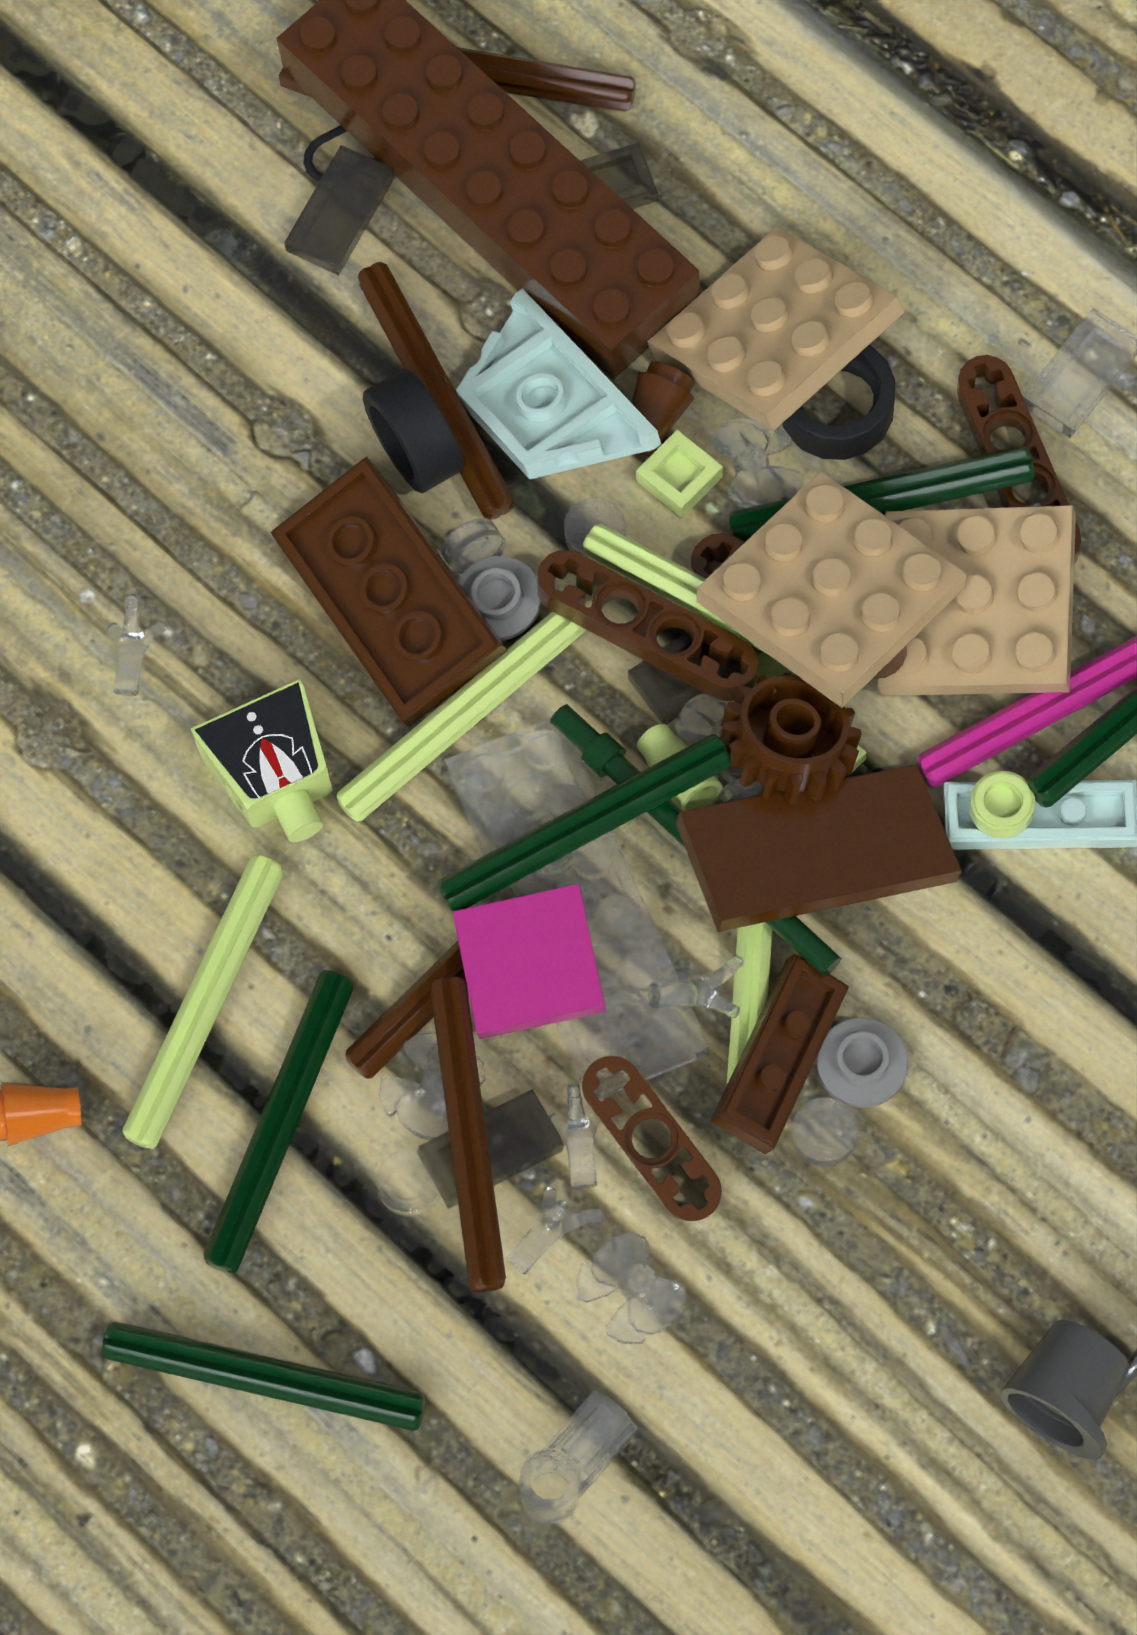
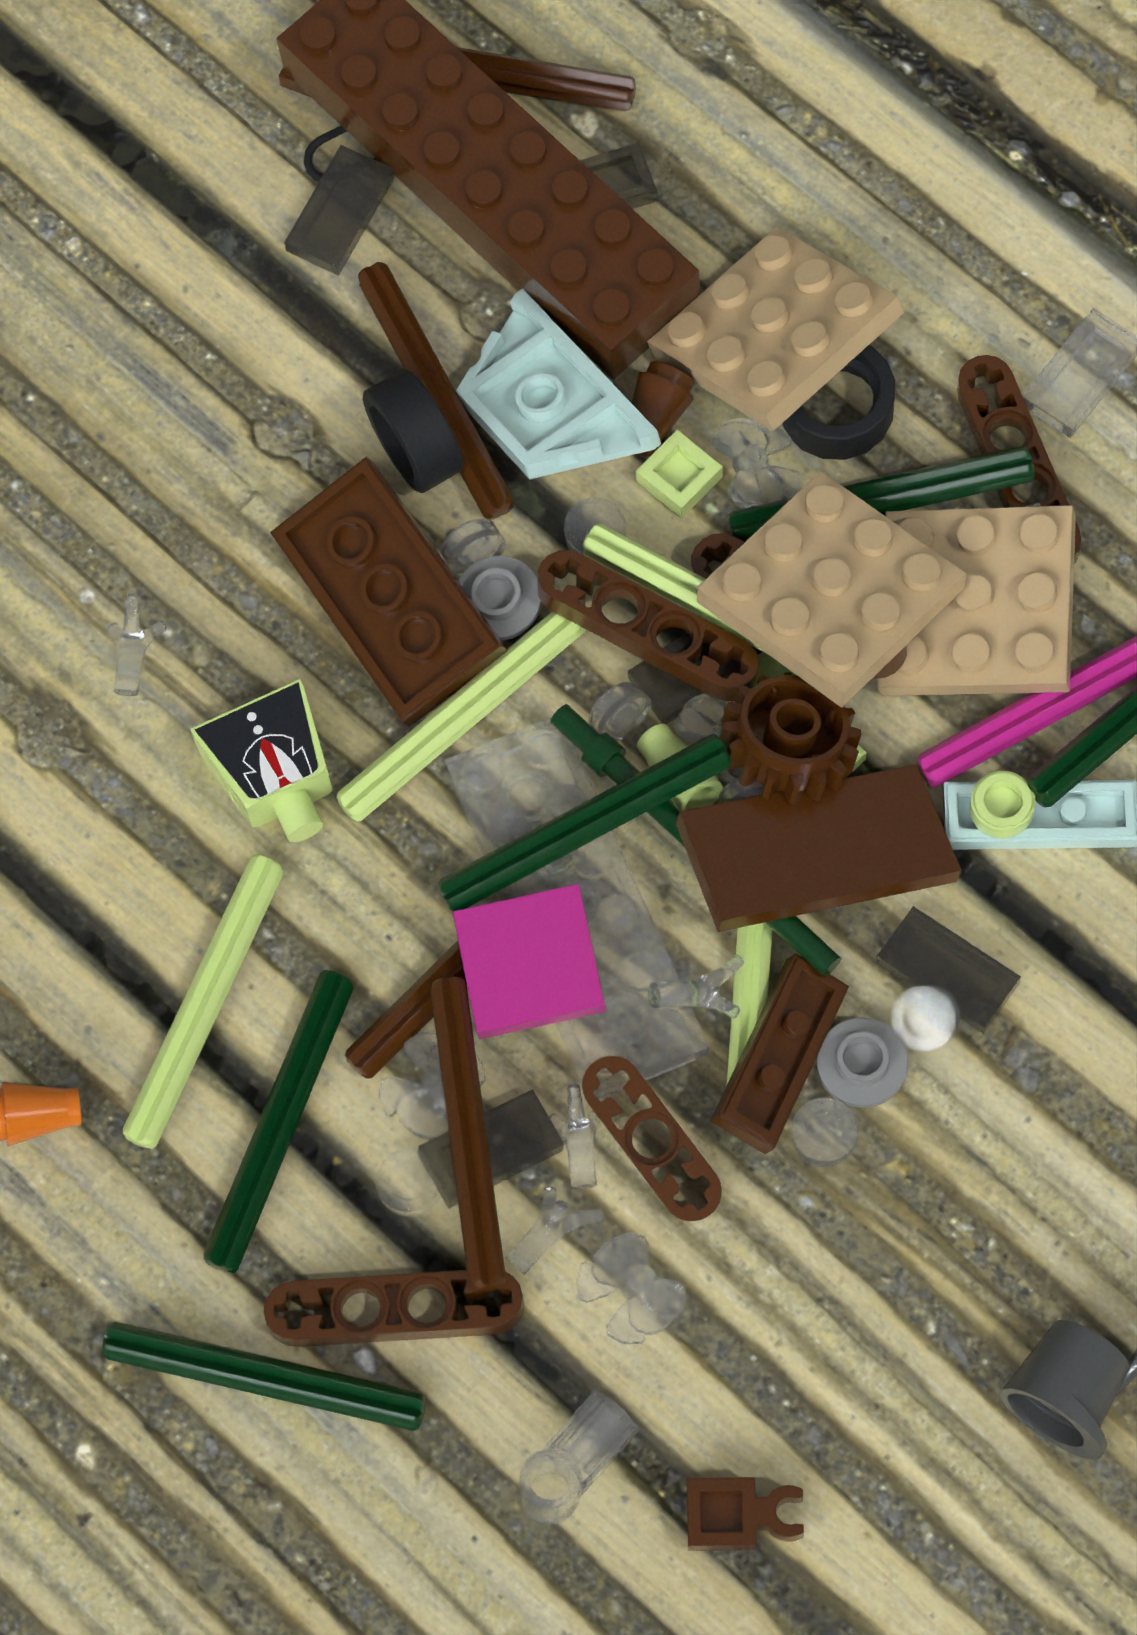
(394, 1319): none -> reddish brown beam
(620, 710): none -> clear tile
(727, 1514): none -> reddish brown plate
(926, 1017): none -> clear tile
(932, 954): none -> clear smoke tile

